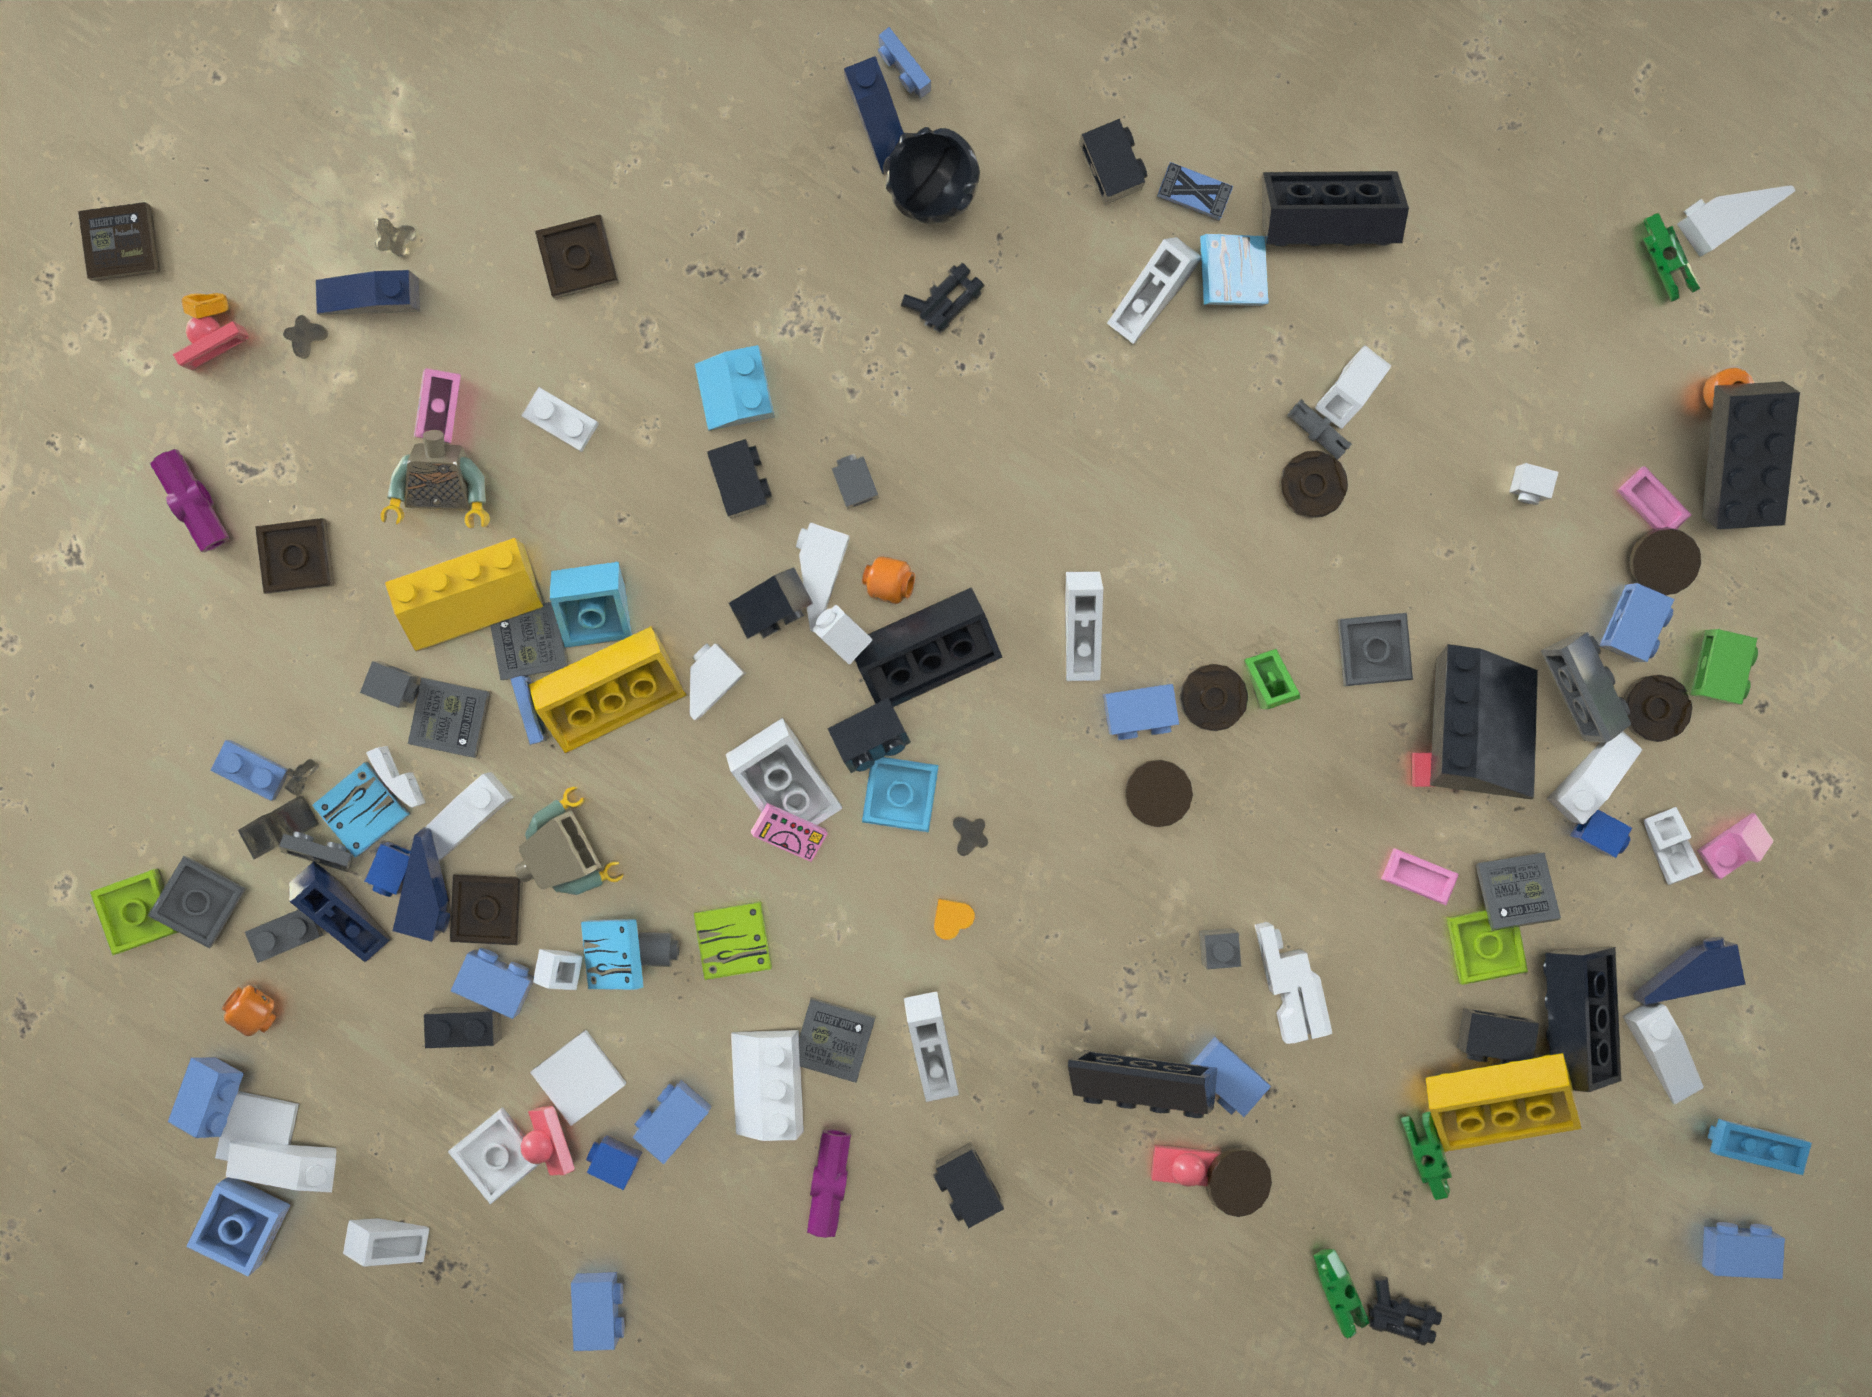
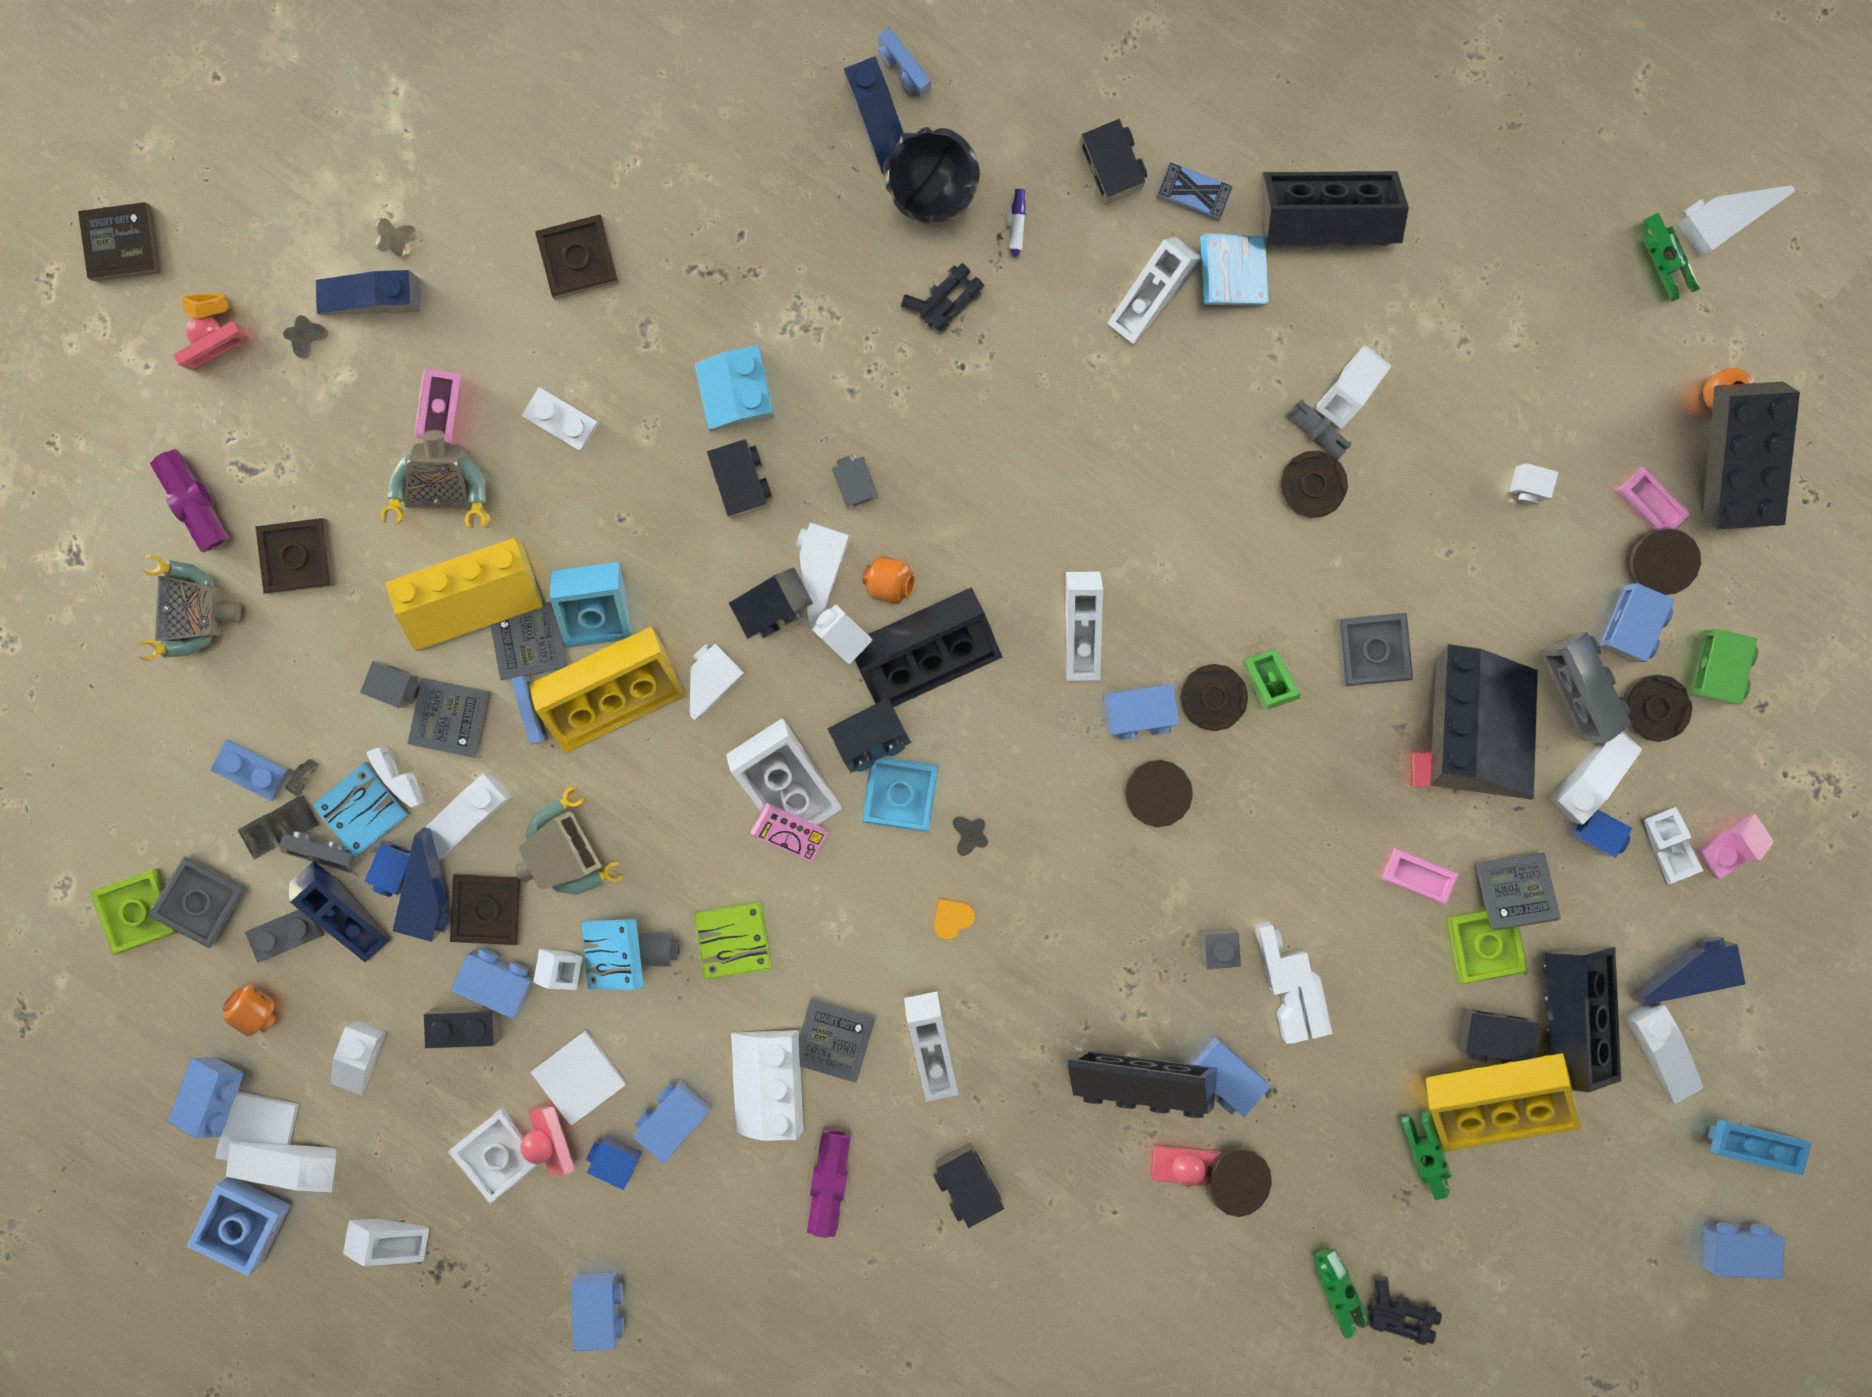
(187, 609): none -> torso
(356, 1056): none -> white slope
(1016, 219): none -> piece

